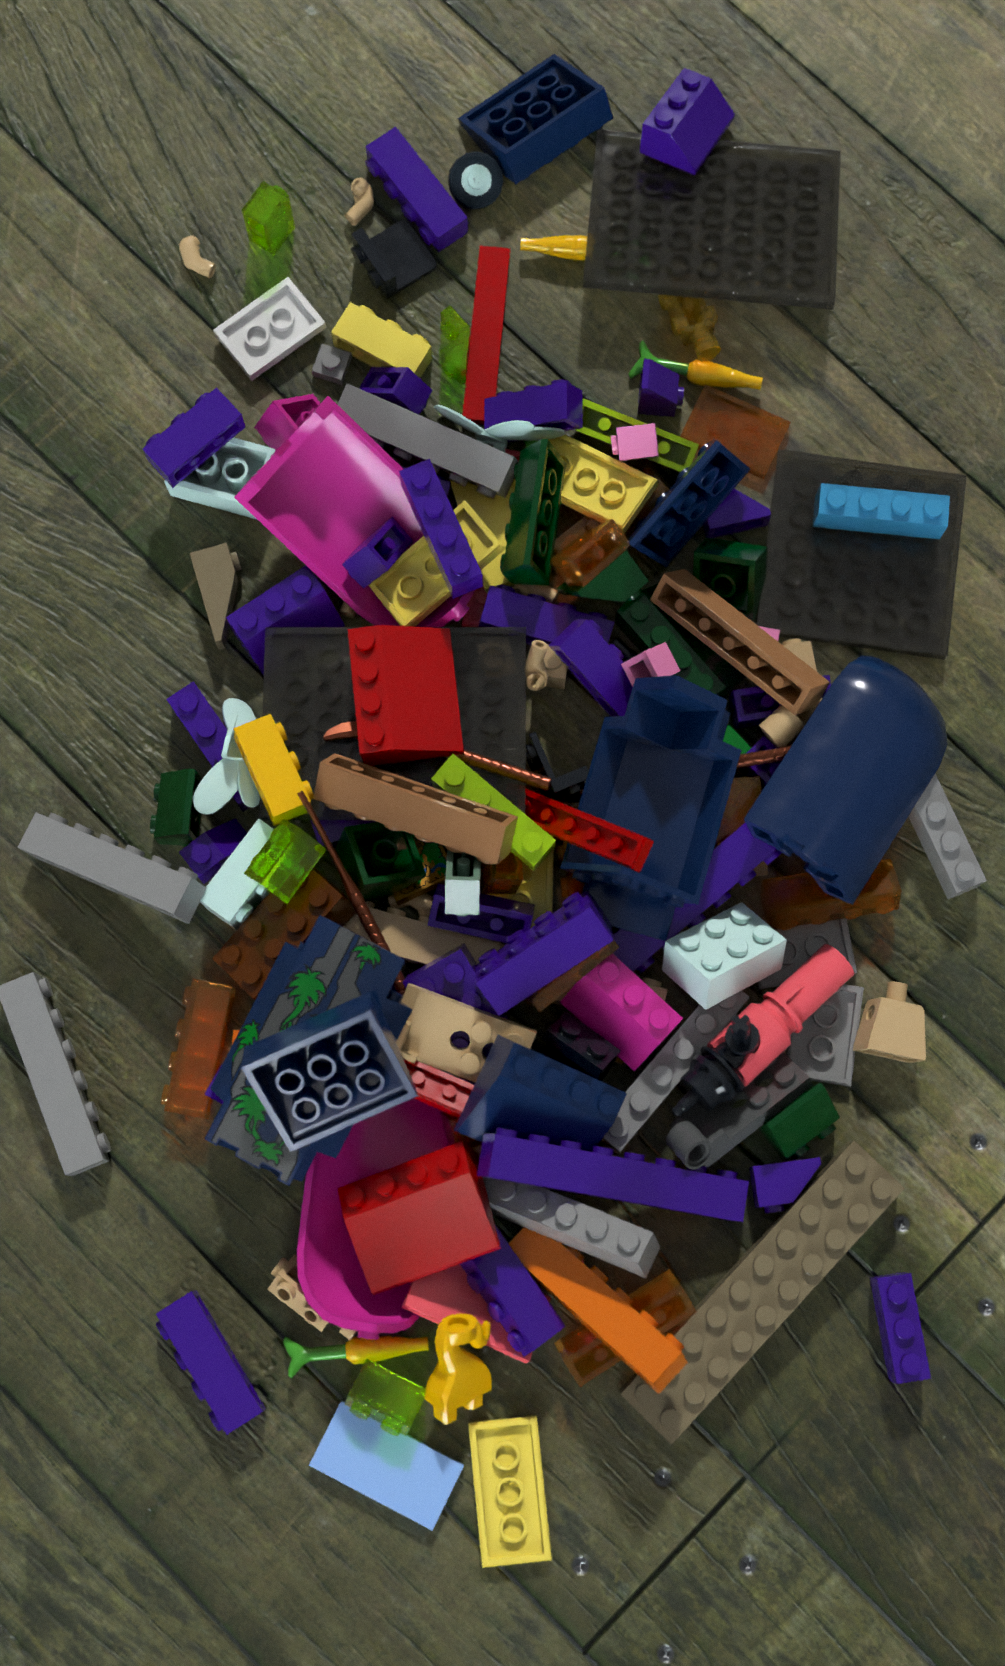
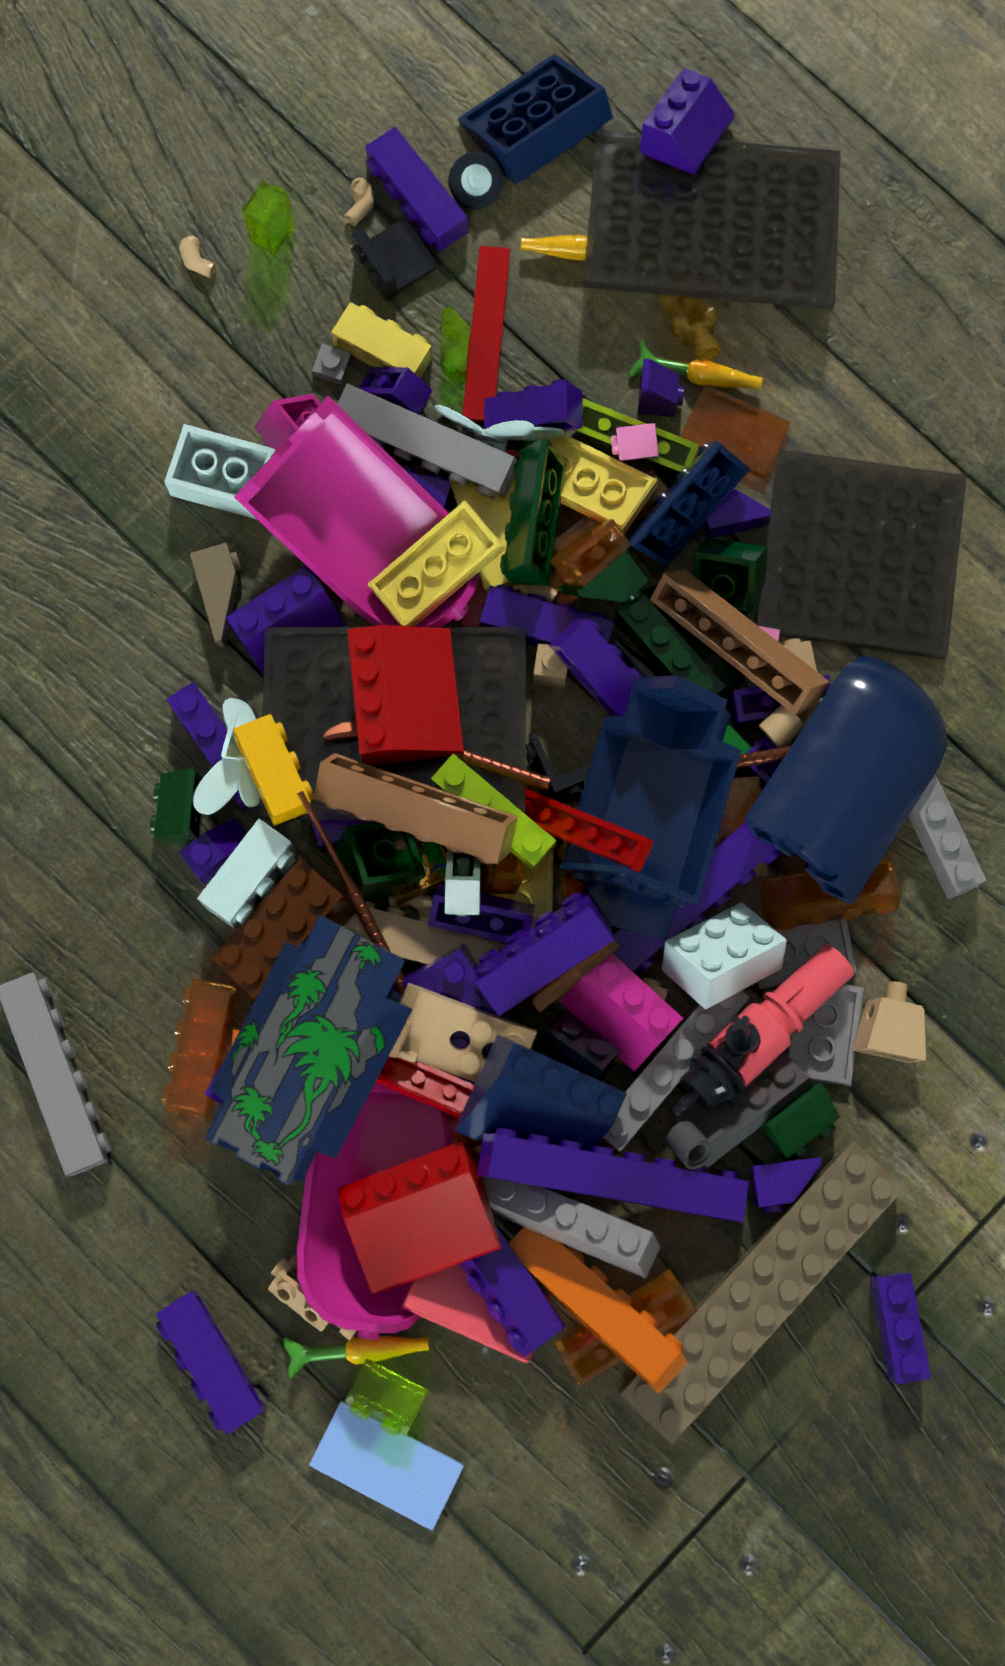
(113, 867): light grey brick -> none
(194, 437): dark purple brick -> none
(269, 328): white plate -> none
(285, 861): clear neon green brick -> none
(328, 1072): dark blue slope -> none
(377, 553): dark purple slope -> none
(441, 528): dark purple brick -> none
(459, 1374): yellow hips -> none
(509, 1491): light yellow tile -> none
(535, 666): tan arm -> none
(651, 663): bright pink brick -> none
(881, 511): dark azure brick -> none

